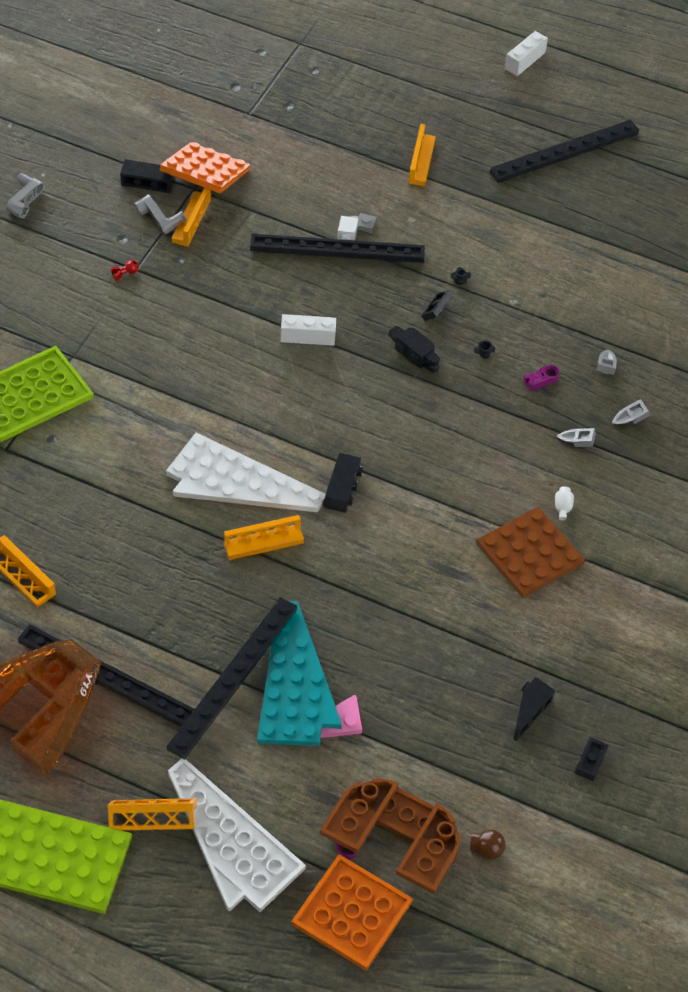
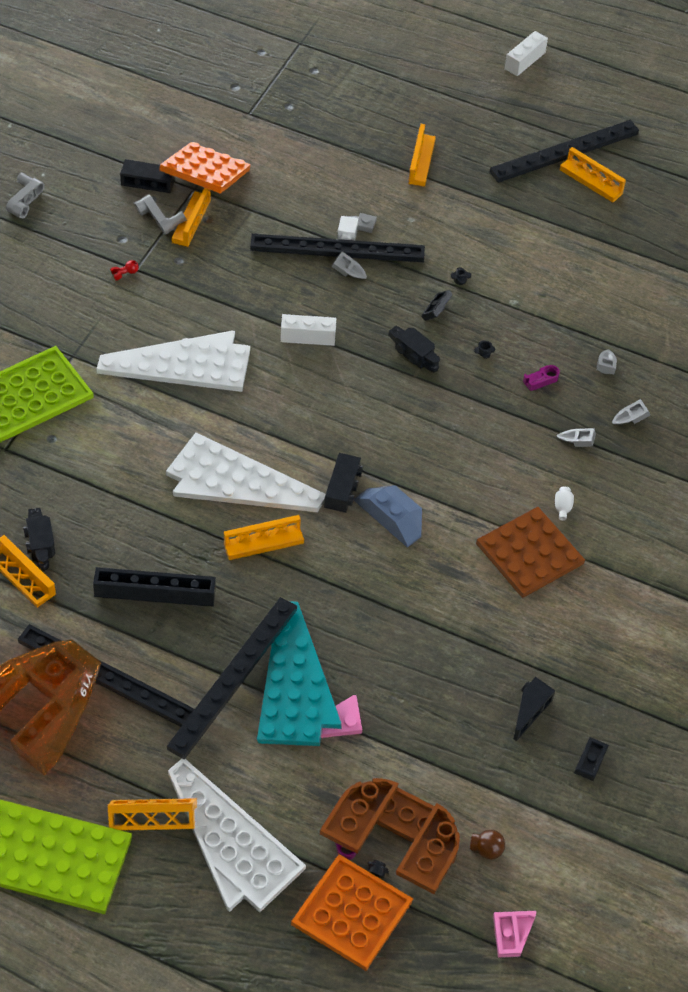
(40, 538): none -> black hinge
(154, 586): none -> black brick
(196, 361): none -> white wing
(347, 265): none -> light grey plate
(377, 868): none -> black plate
(393, 511): none -> sand blue wedge
(512, 931): none -> bright pink wing
(593, 178): none -> light orange fence

